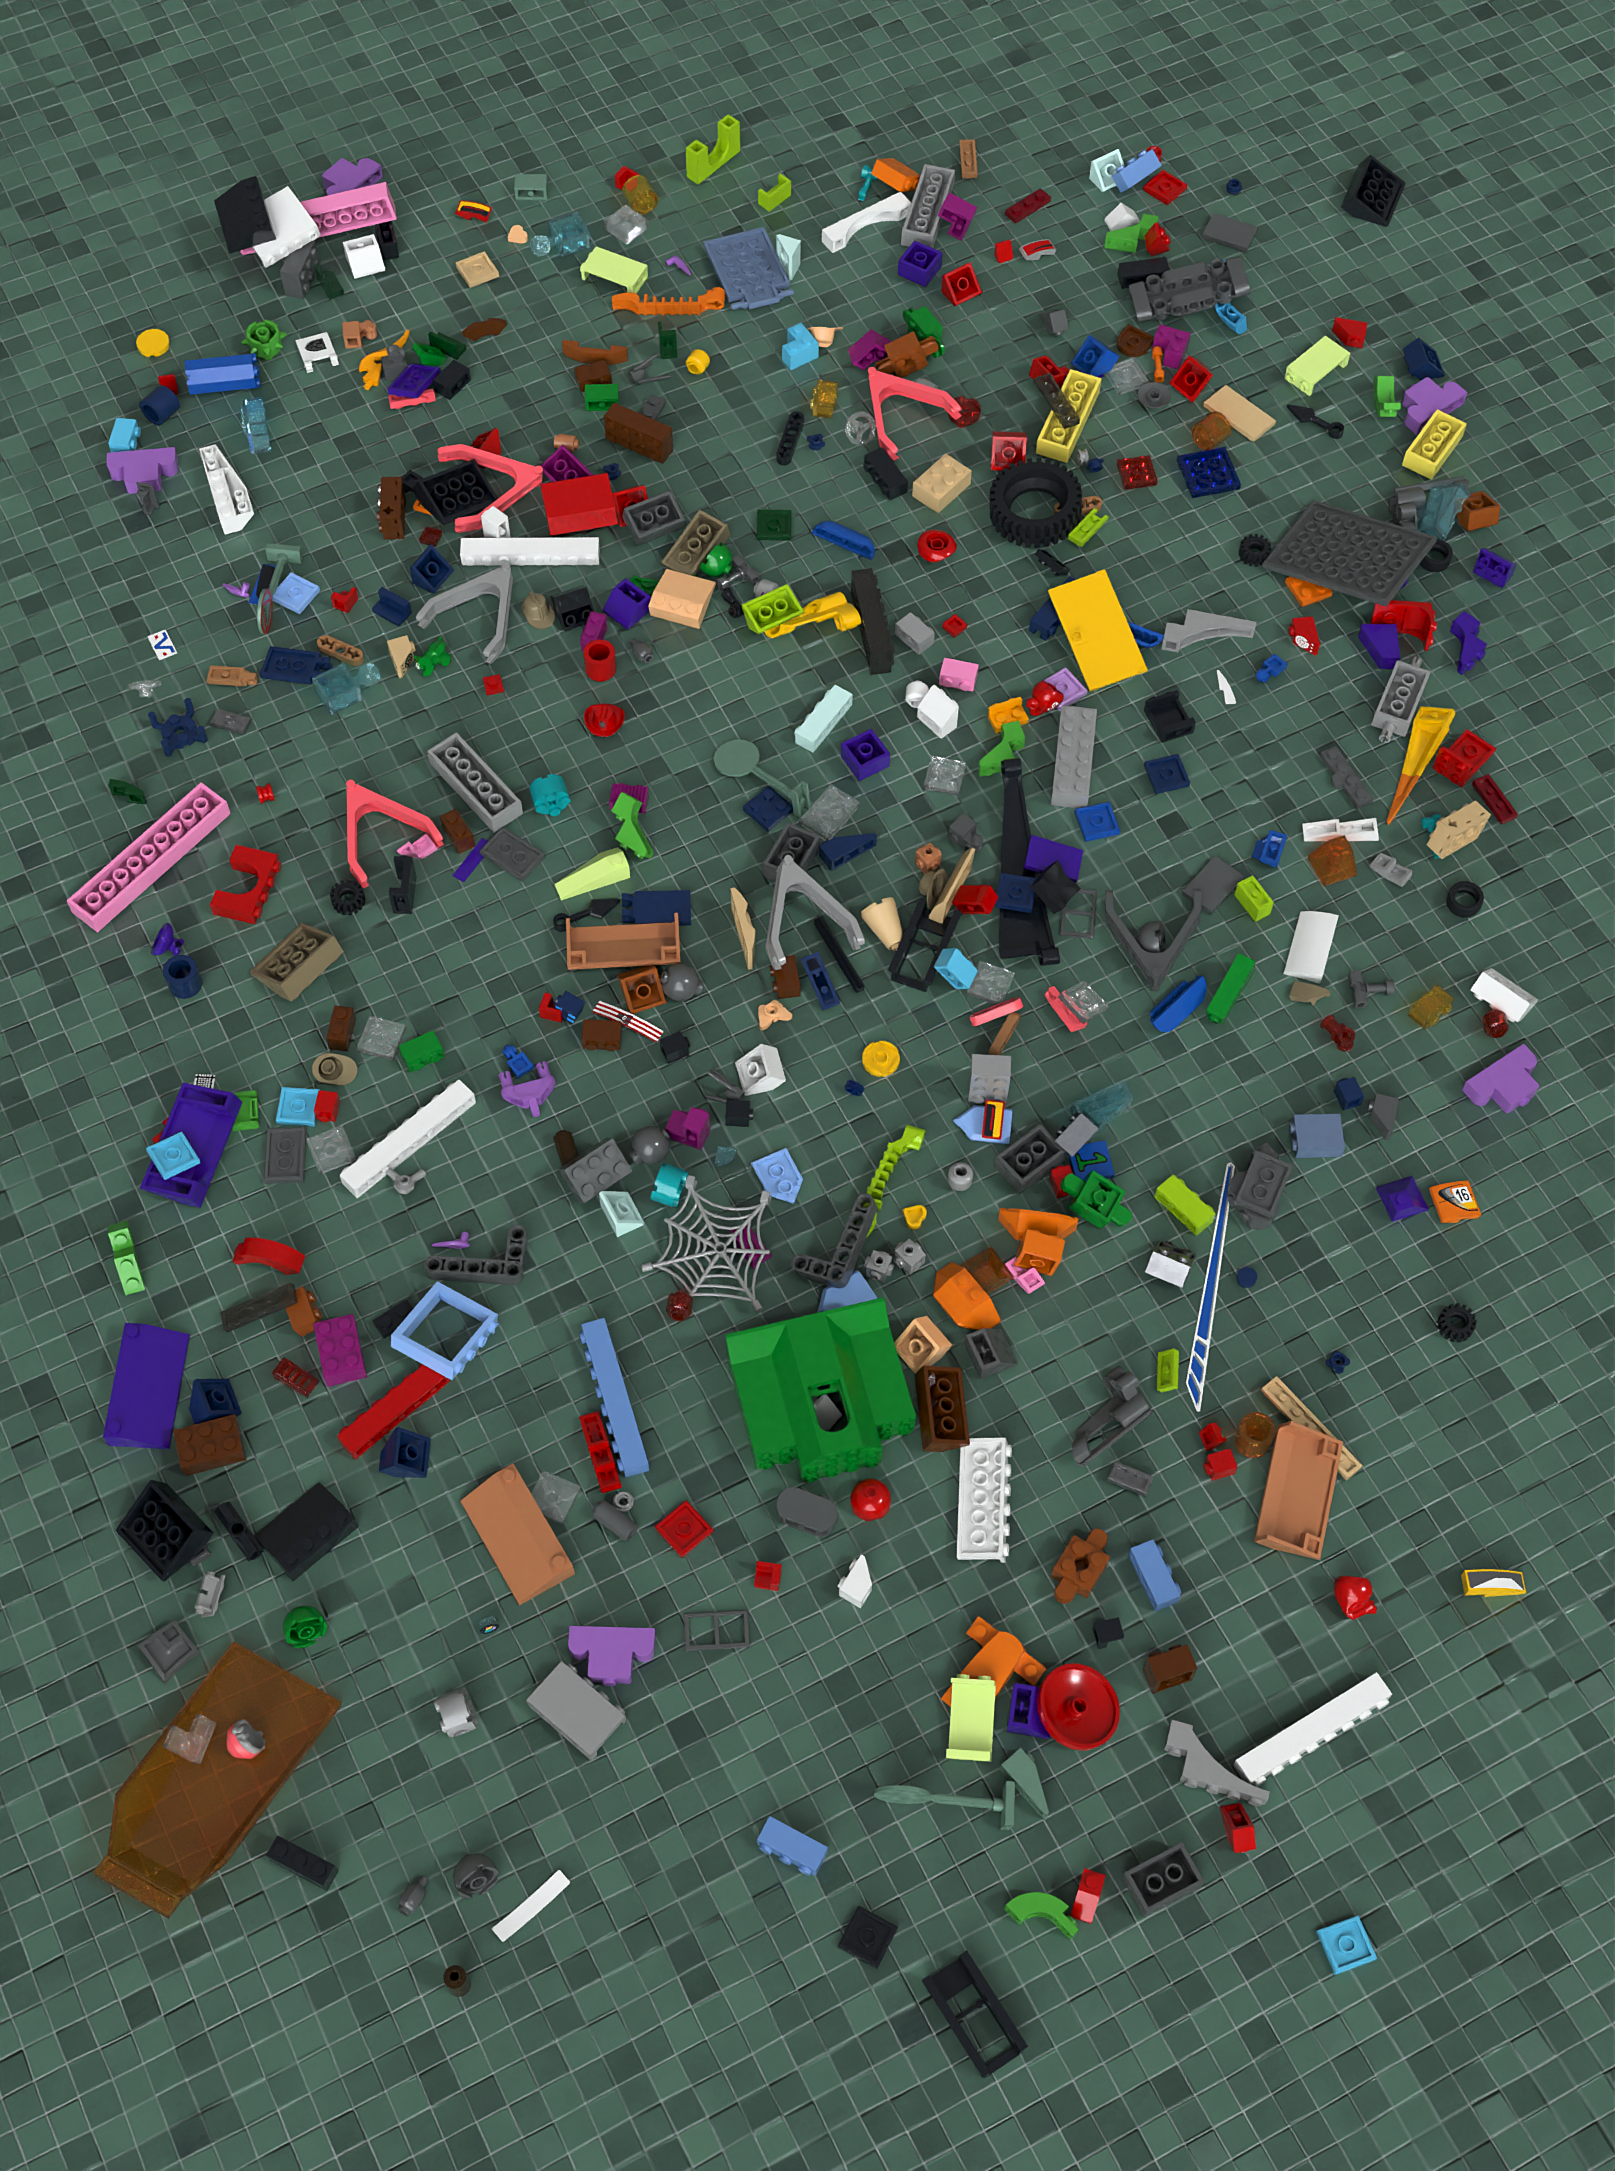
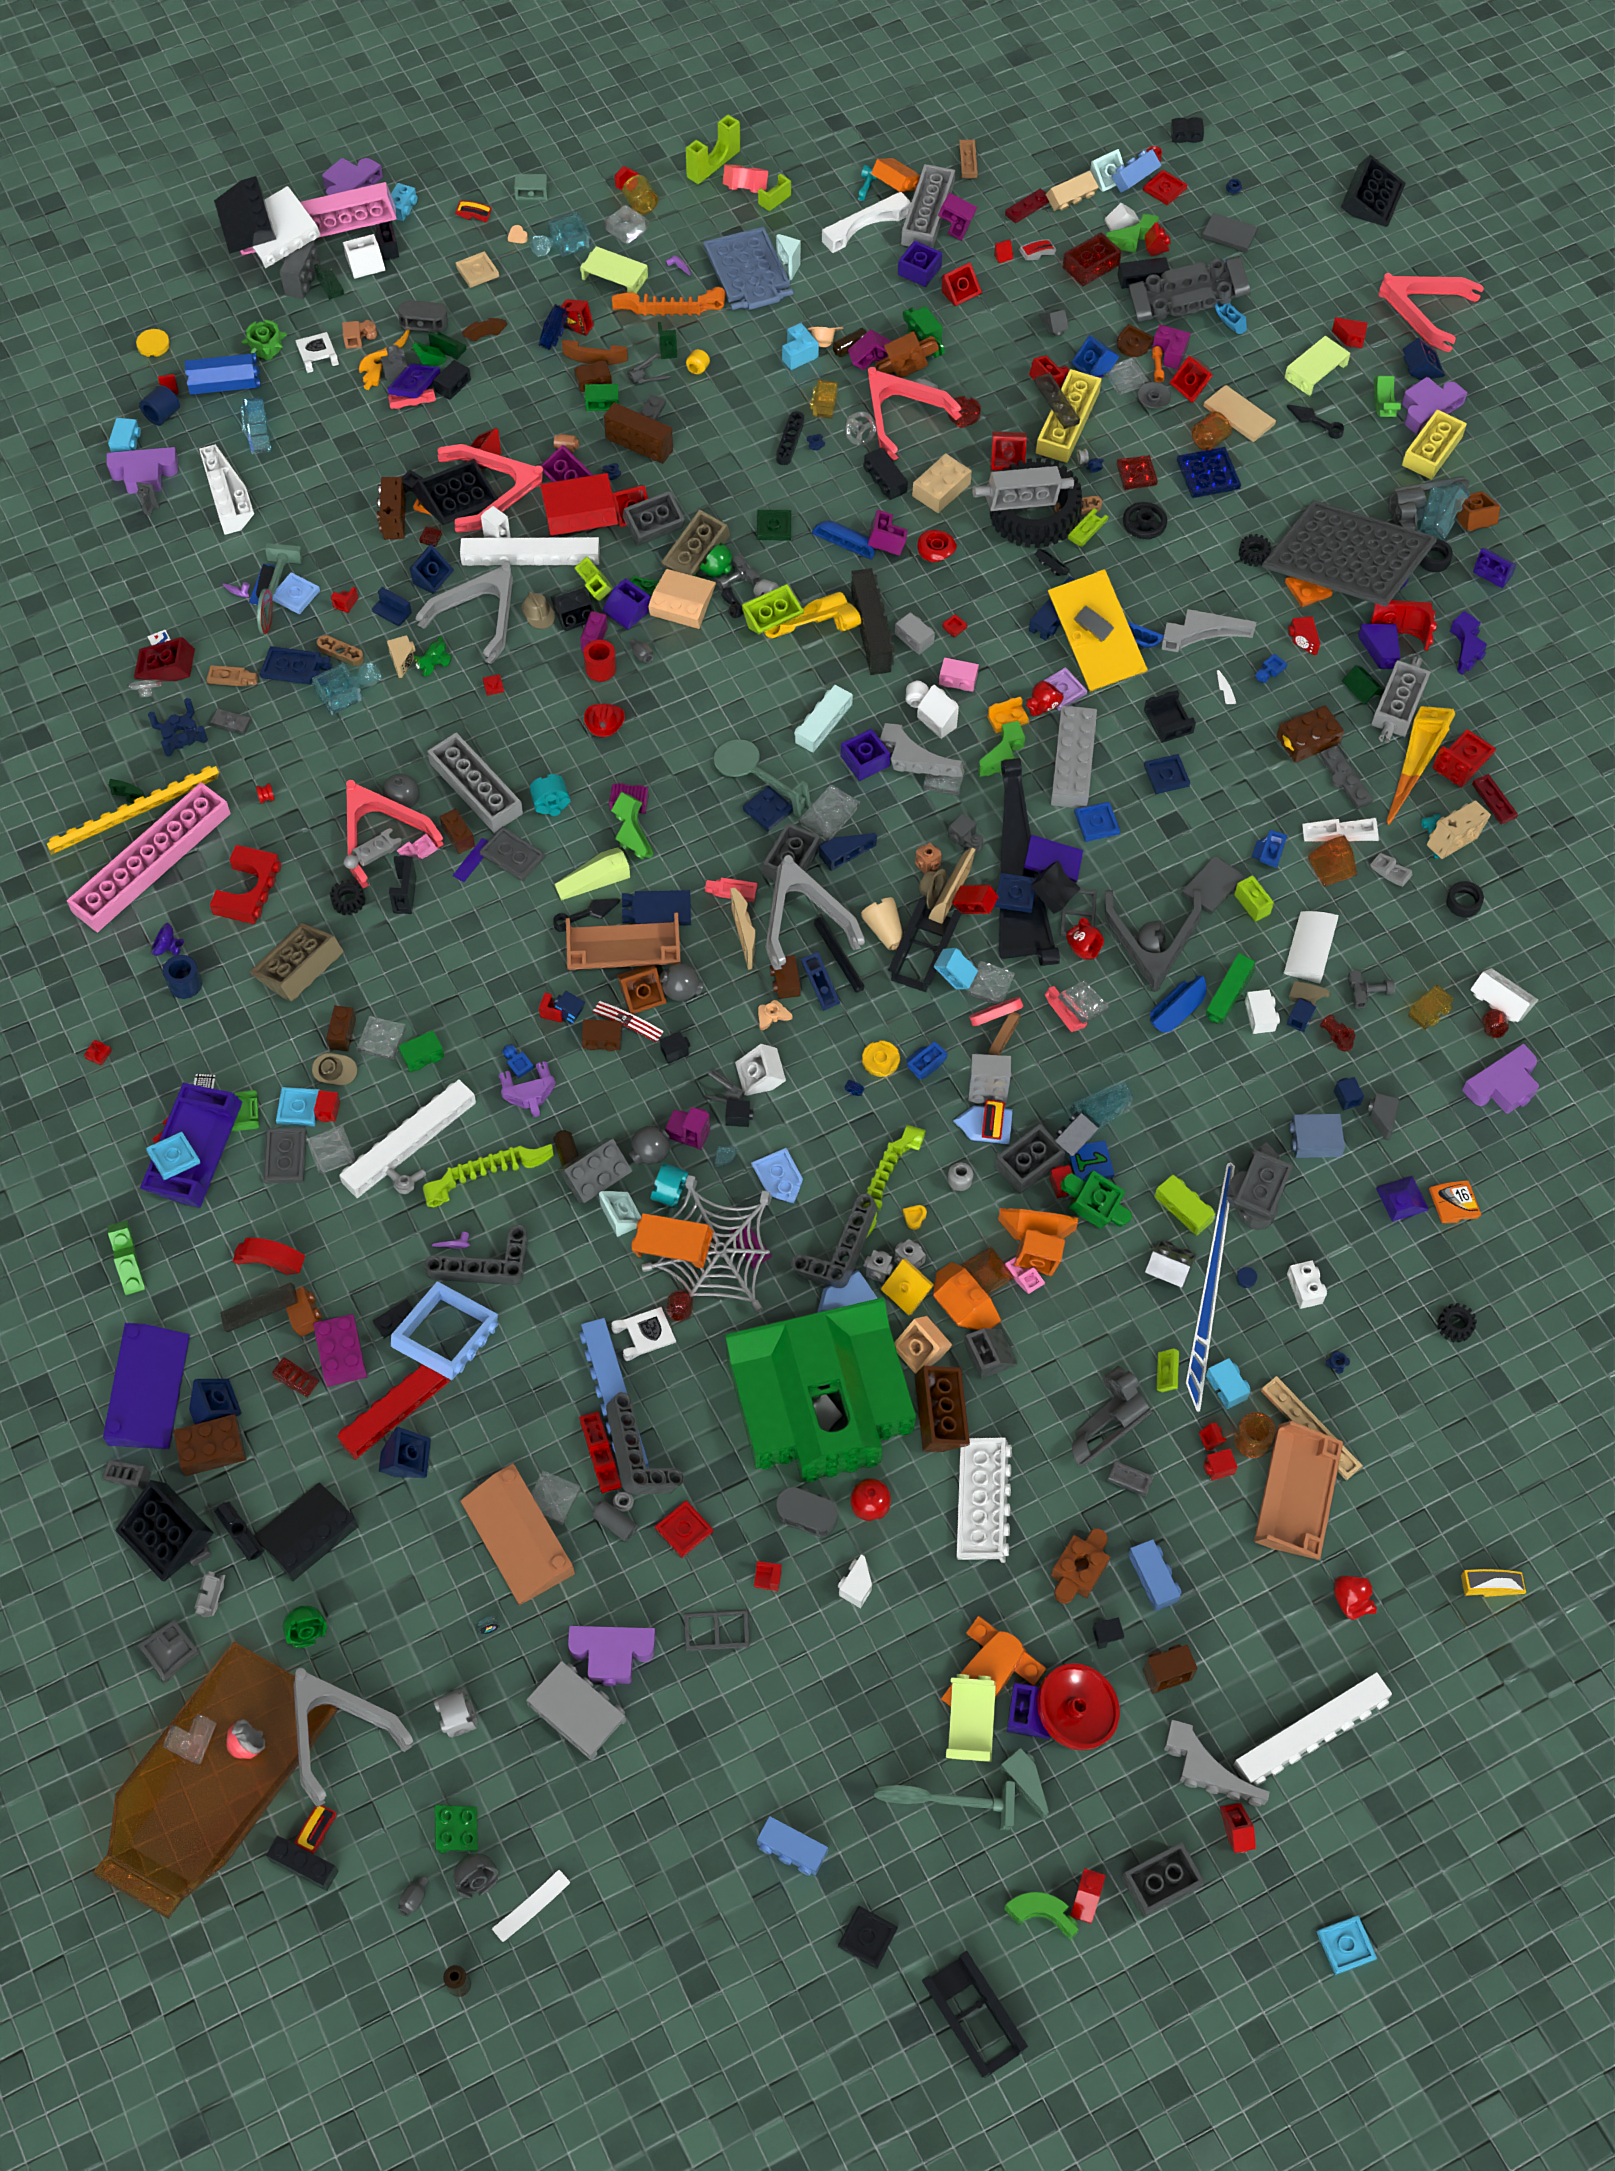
(97, 1052): none -> red tile
(127, 812): none -> yellow plate
(139, 1477): none -> flat silver slope
(165, 661): none -> dark red slope
(312, 1692): none -> light grey piece
(315, 1828): none -> slope
(372, 850): none -> light grey plate
(402, 790): none -> dark grey cylinder
(404, 199): none -> medium azure brick
(423, 316): none -> dark grey brick
(437, 1191): none -> lime piece
(455, 1828): none -> green hinge
(553, 327): none -> clear blue brick
(578, 315): none -> red torso
(595, 579): none -> lime arch
(629, 1454): none -> dark grey beam
(647, 1331): none -> white flag
(672, 1239): none -> orange panel
(722, 888): none -> coral hinge
(749, 178): none -> coral brick
(842, 345): none -> dark brown brick
(885, 535): none -> magenta brick
(907, 1286): none -> yellow plate
(913, 758): none -> light grey arch
(926, 1060): none -> blue slope
(1023, 488): none -> light grey brick
(1072, 191): none -> tan brick
(1085, 940): none -> red piece
(1091, 259): none -> clear red brick
(1094, 623): none -> dark grey slope
(1145, 520): none -> black wheel
(1187, 130): none -> black brick
(1228, 1379): none -> medium azure piece
(1261, 1011): none -> white brick
(1301, 1015): none -> dark blue brick
(1306, 1284): none -> white brick
(1310, 733): none -> reddish brown piece
(1362, 684): none -> dark green panel
(1397, 288): none -> coral piece

